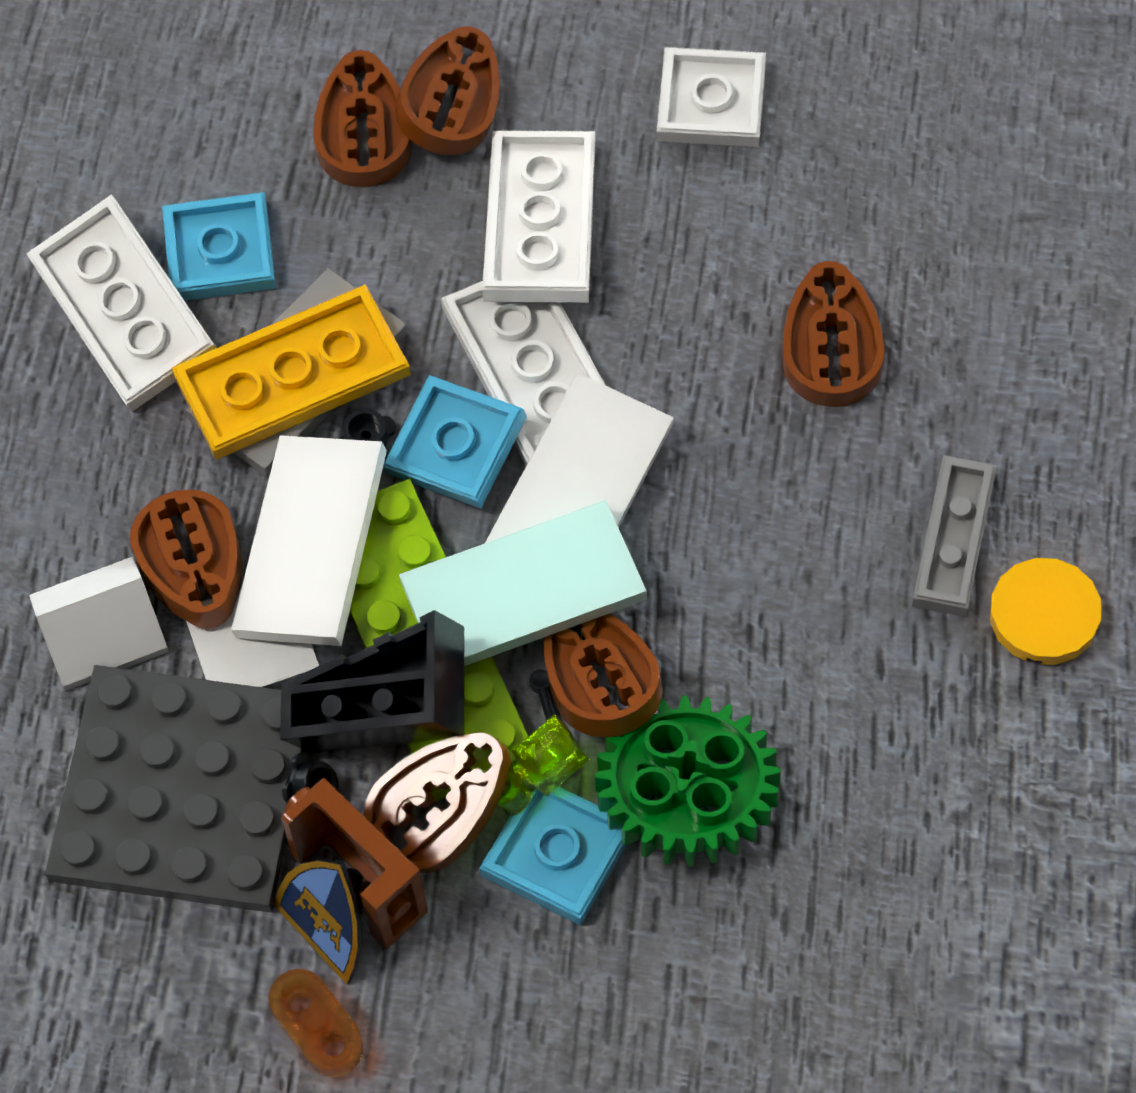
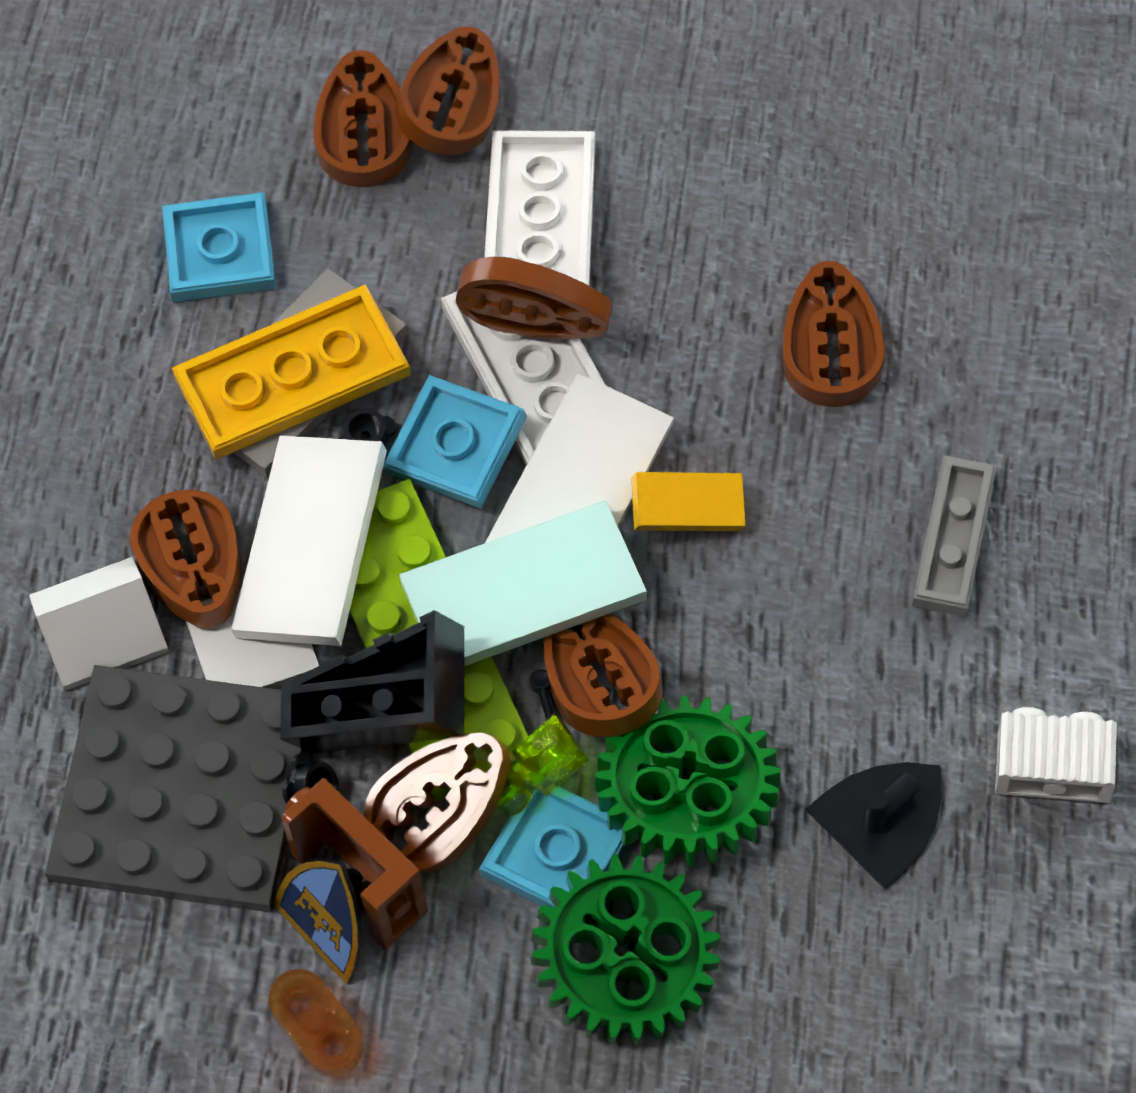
(120, 301): white tile -> none
(531, 300): none -> dark orange piece
(591, 987): none -> green gear
(688, 501): none -> yellow tile
(711, 97): white tile -> none
(883, 816): none -> black shield
(1045, 611): yellow tile -> none
(1056, 756): none -> white brick

